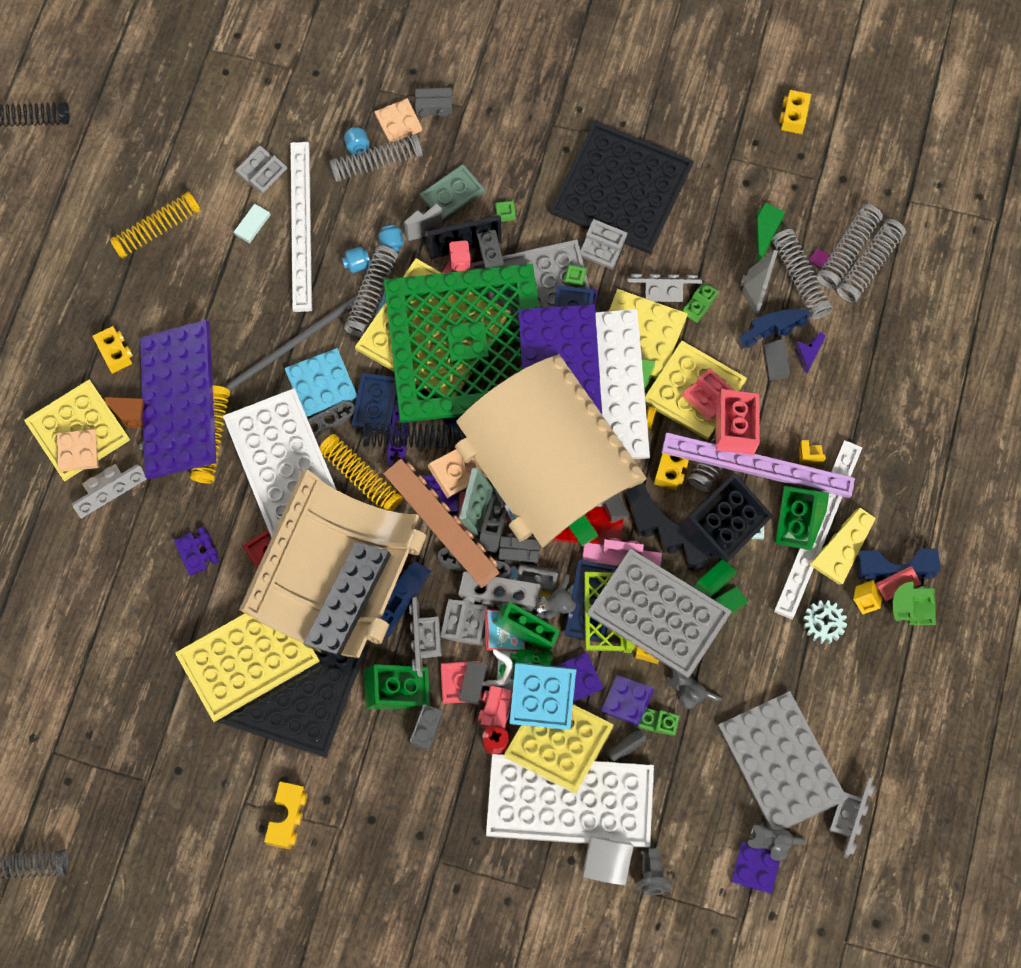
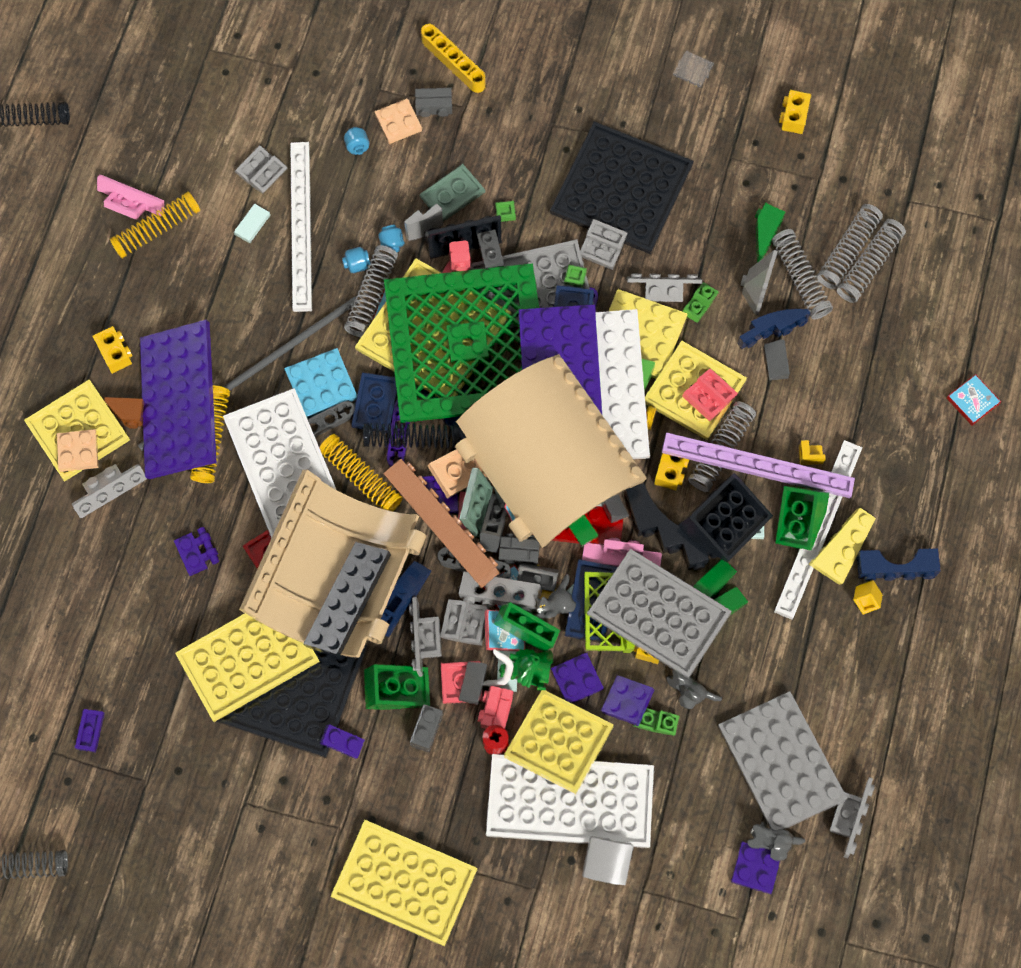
(89, 730): none -> dark purple plate
(127, 199): none -> bright pink bracket
(283, 833): yellow arch -> none
(342, 741): none -> dark purple plate
(404, 883): none -> light yellow plate
(414, 141): light grey piece -> none
(456, 65): none -> yellow beam
(542, 696): medium azure plate -> none
(625, 746): dark grey slope -> none
(653, 879): dark grey piece -> none
(693, 69): none -> clear piece
(737, 422): coral brick -> none
(808, 353): dark purple slope -> none
(819, 258): magenta piece -> none
(833, 623): light aqua gear -> none
(891, 584): coral tile -> none
(915, 605): bright green brick -> none
(973, 400): none -> medium azure tile

